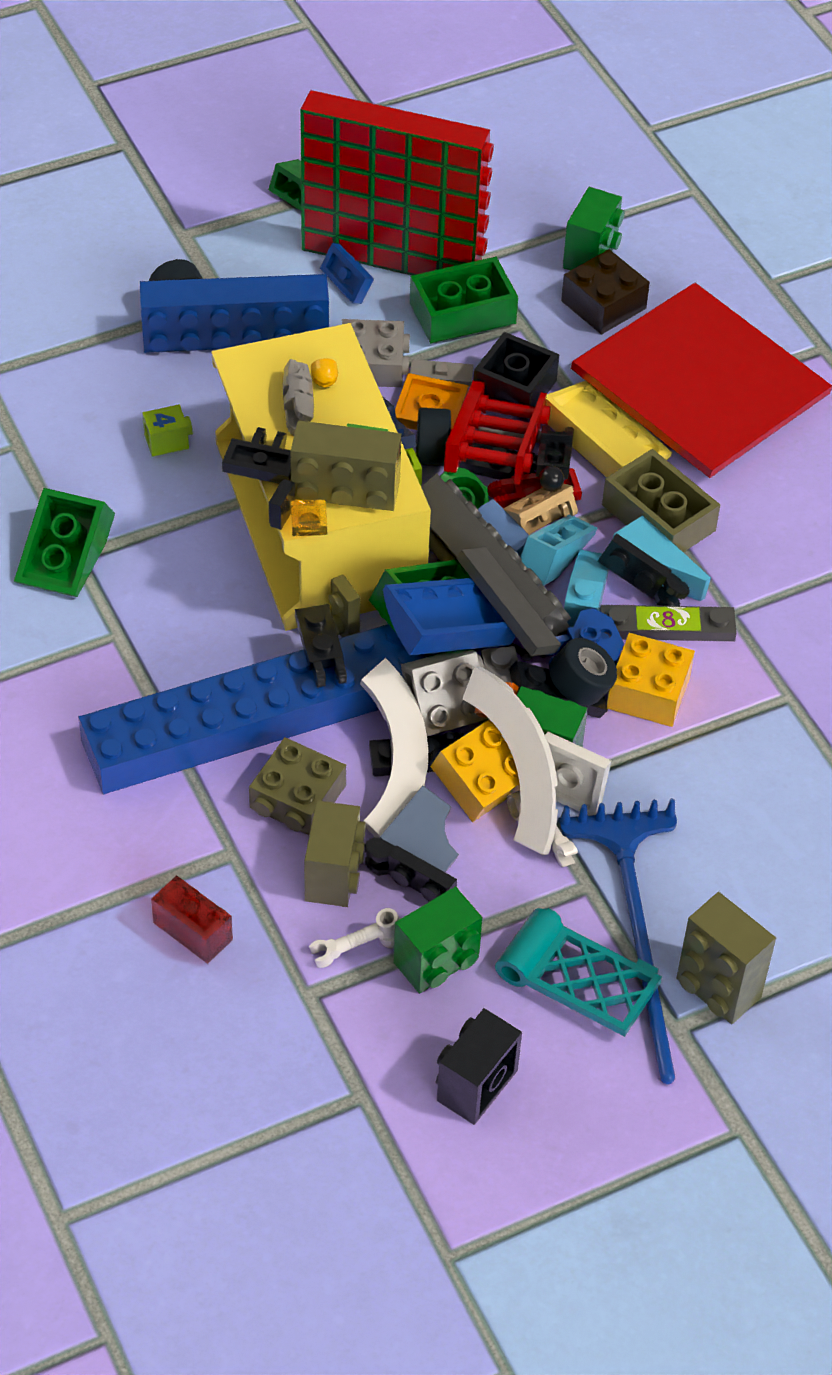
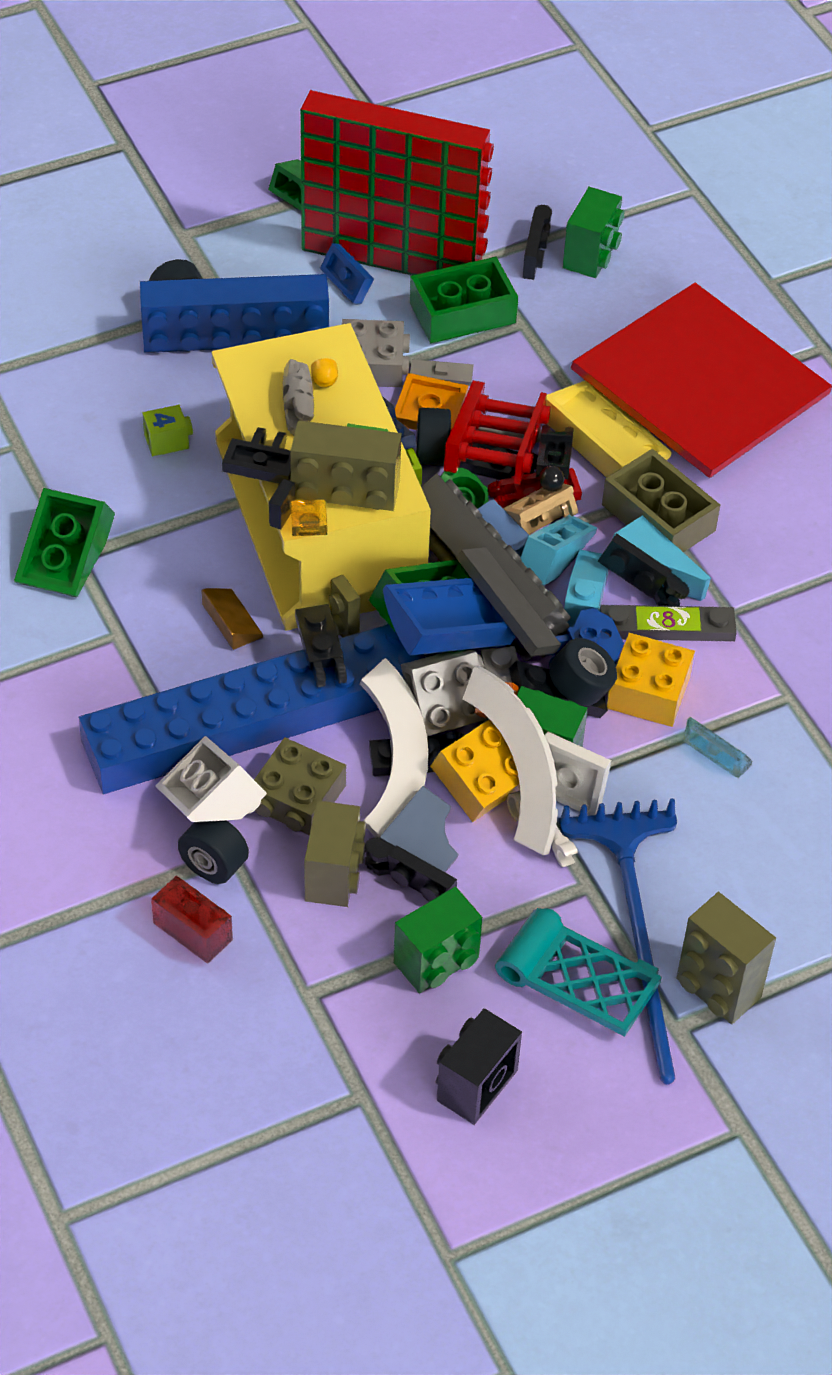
(211, 785): none -> white slope
(213, 850): none -> black wheel
(230, 616): none -> pearl gold slope
(382, 929): white brick -> none
(517, 370): black brick -> none
(537, 239): none -> black hinge
(605, 291): dark brown brick -> none
(716, 748): none -> clear light blue slope

